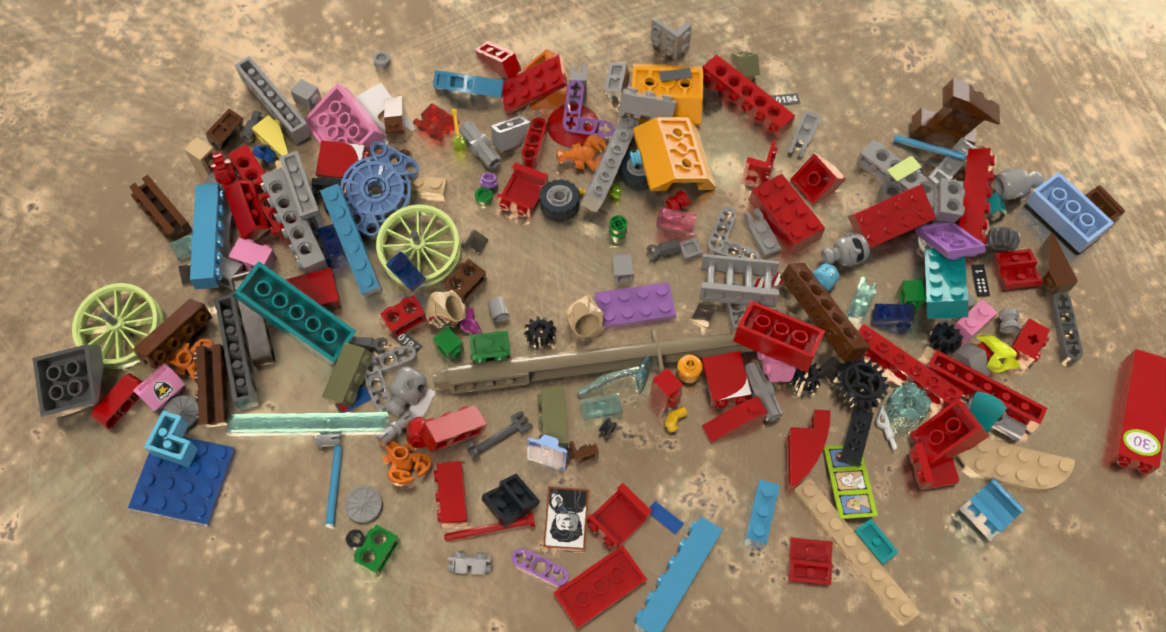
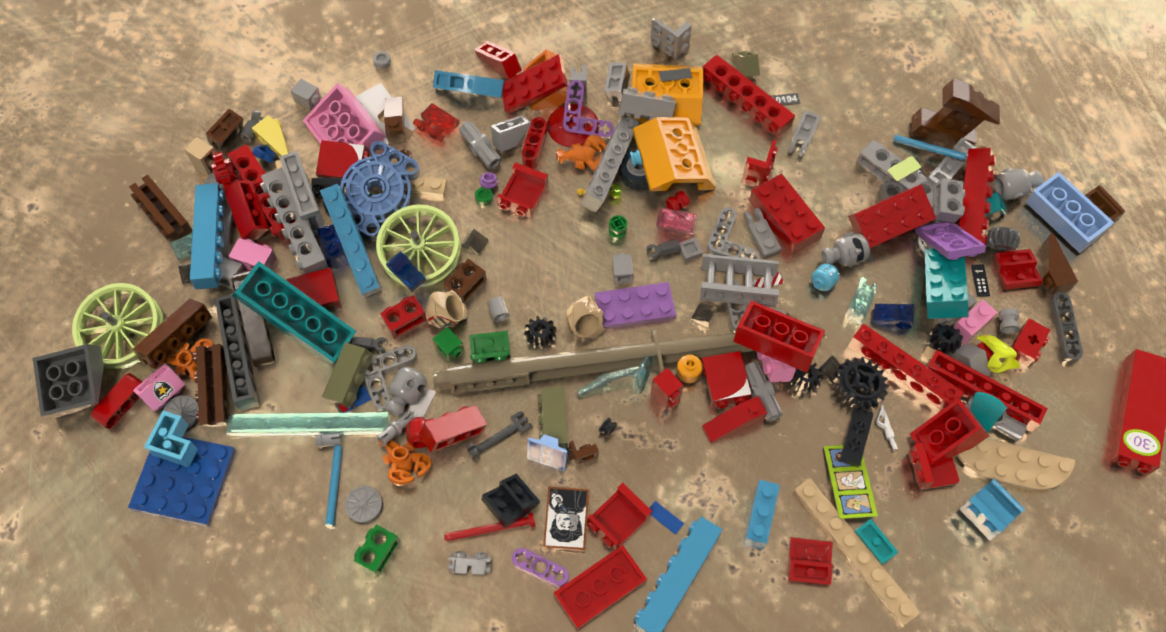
(273, 100): light grey brick -> none
(354, 546): black bush -> none
(406, 339): dark grey sticker -> none
(451, 494): red brick -> none
(458, 141): clear neon green hinge -> none
(470, 324): magenta animal -> none
(557, 208): black wheel -> none
(600, 407): clear light blue plate -> none
(672, 418): yellow arm -> none
(711, 99): clear smoke slope -> none
(806, 447): red slope -> none
(817, 179): red slope -> none
(824, 312): reddish brown brick -> none
(909, 396): clear light blue brick -> none
(912, 293): green brick -> none

